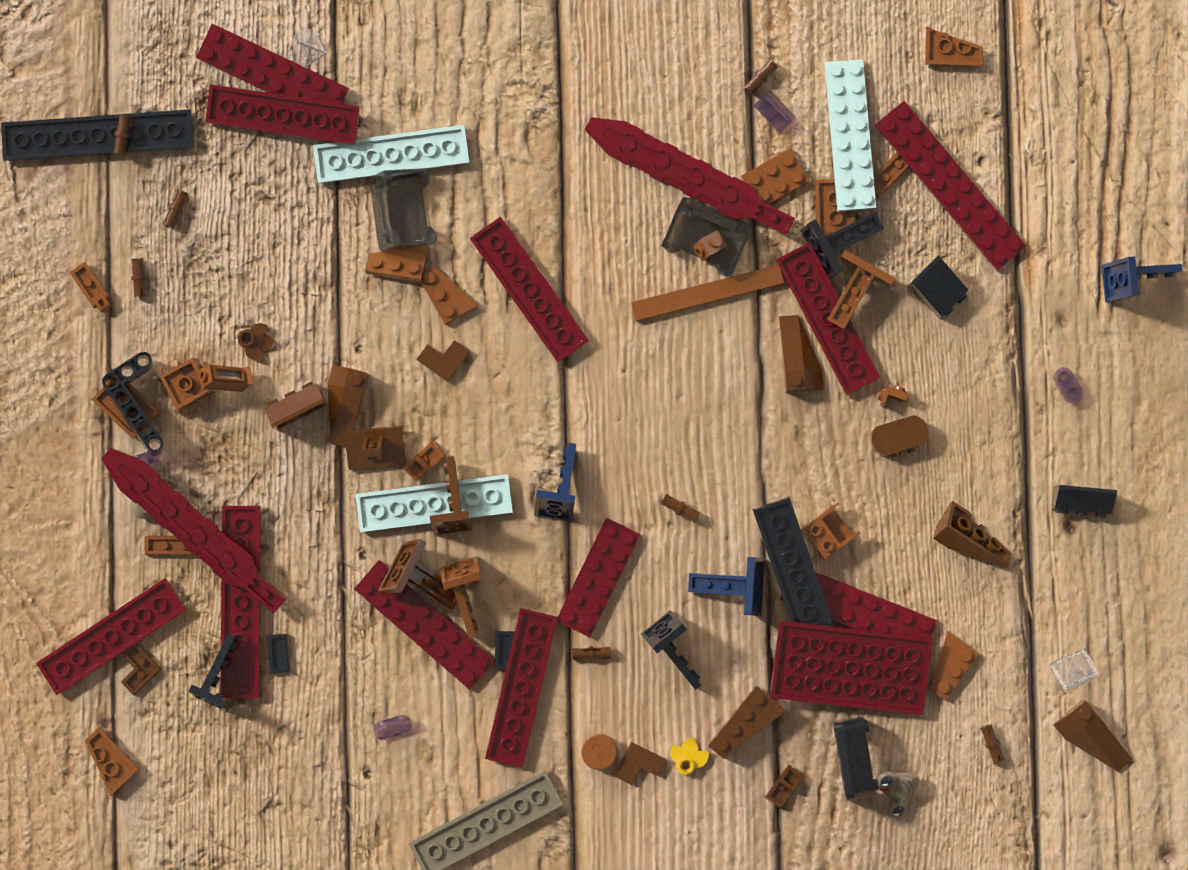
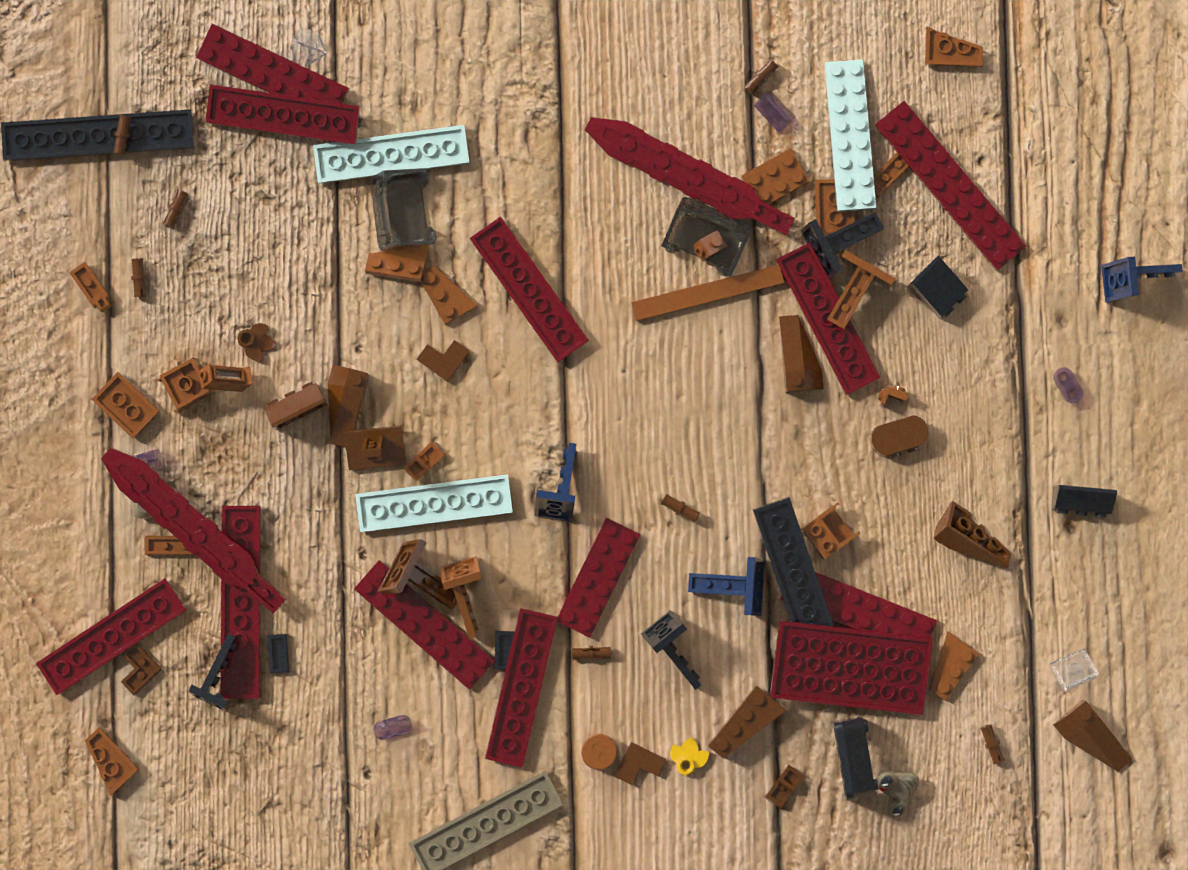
(131, 405): black beam -> none
(458, 520): reddish brown piece -> none

